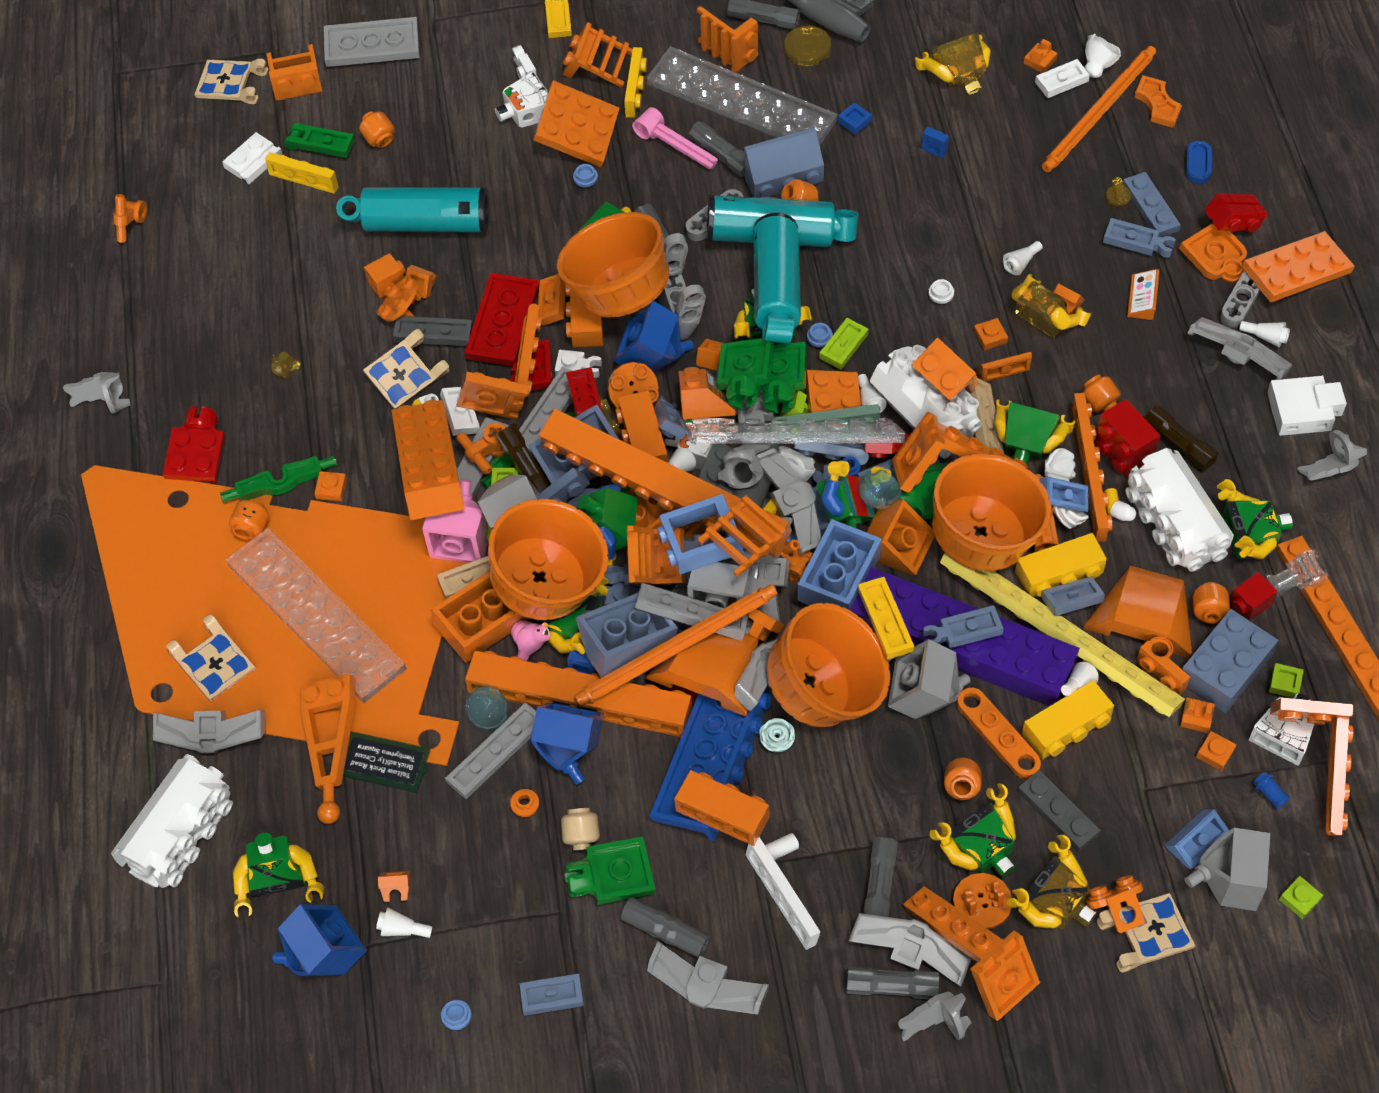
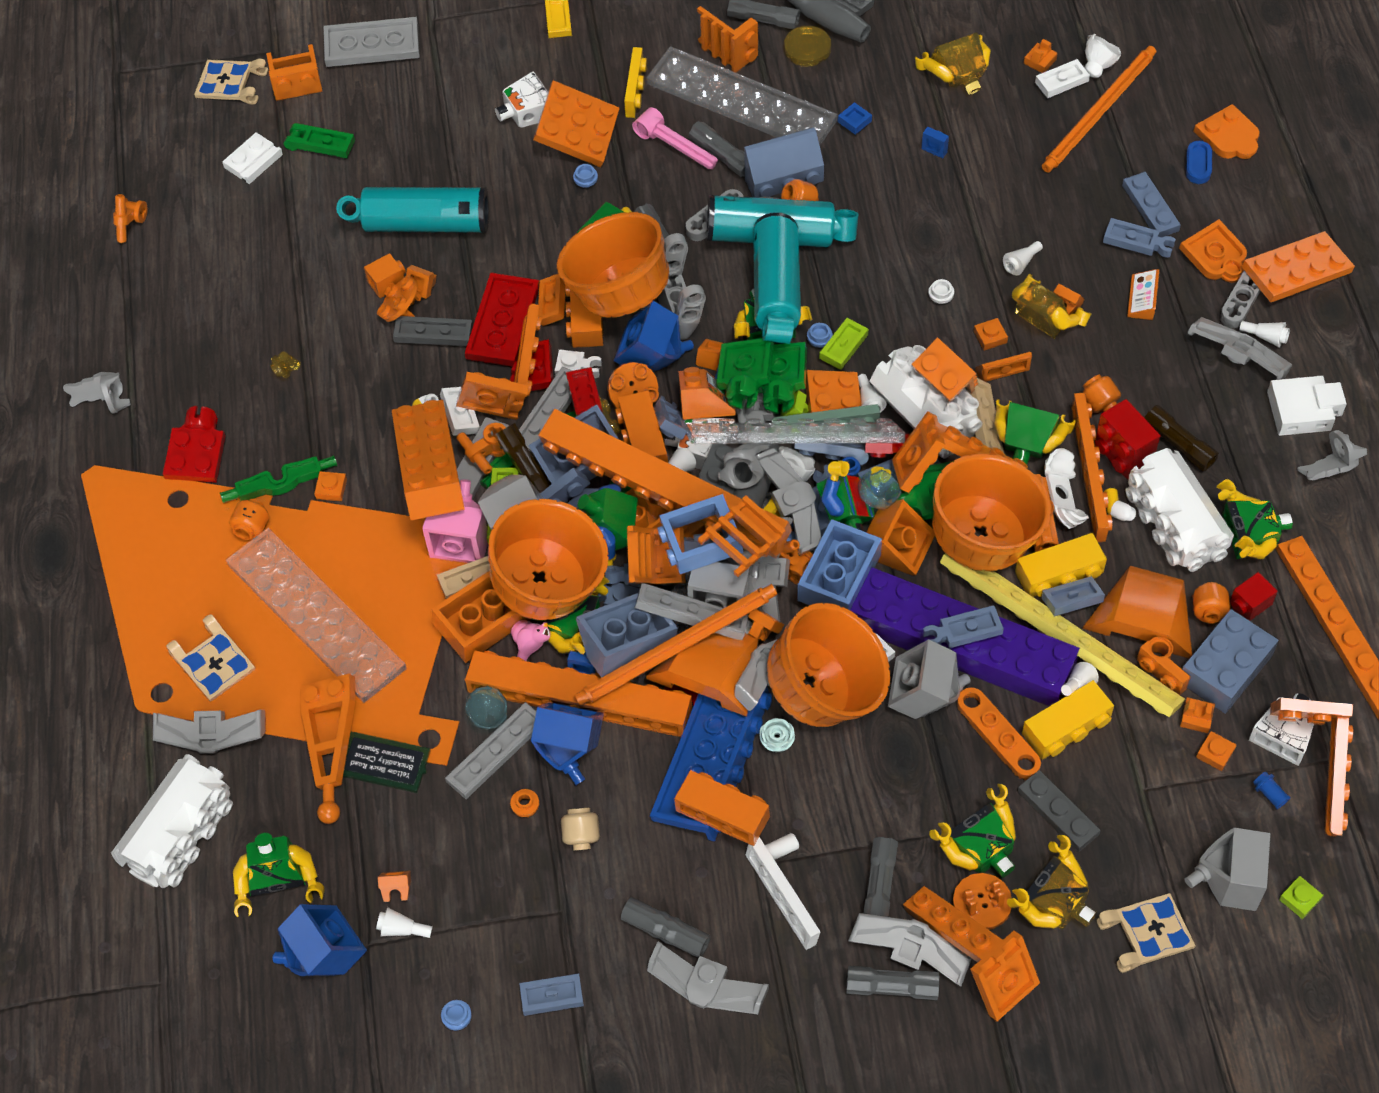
(301, 172): yellow plate -> none
(377, 129): orange head -> none
(401, 372): tan flag -> none
(523, 62): white plate -> none
(584, 49): orange plate -> none
(612, 872): green plate -> none
(885, 618): yellow plate -> none
(934, 1011): light grey hair -> none
(962, 778): orange head -> none
(1066, 494): medium blue slope -> none
(1118, 193): clear yellow plate -> none
(1124, 891): orange bracket -> none
(1162, 107): orange tile -> none
(1197, 837): medium blue slope -> none
(1229, 133): none -> orange plate
(1236, 212): red brick -> none
(1286, 680): lime plate -> none
(1299, 573): clear connector -> none

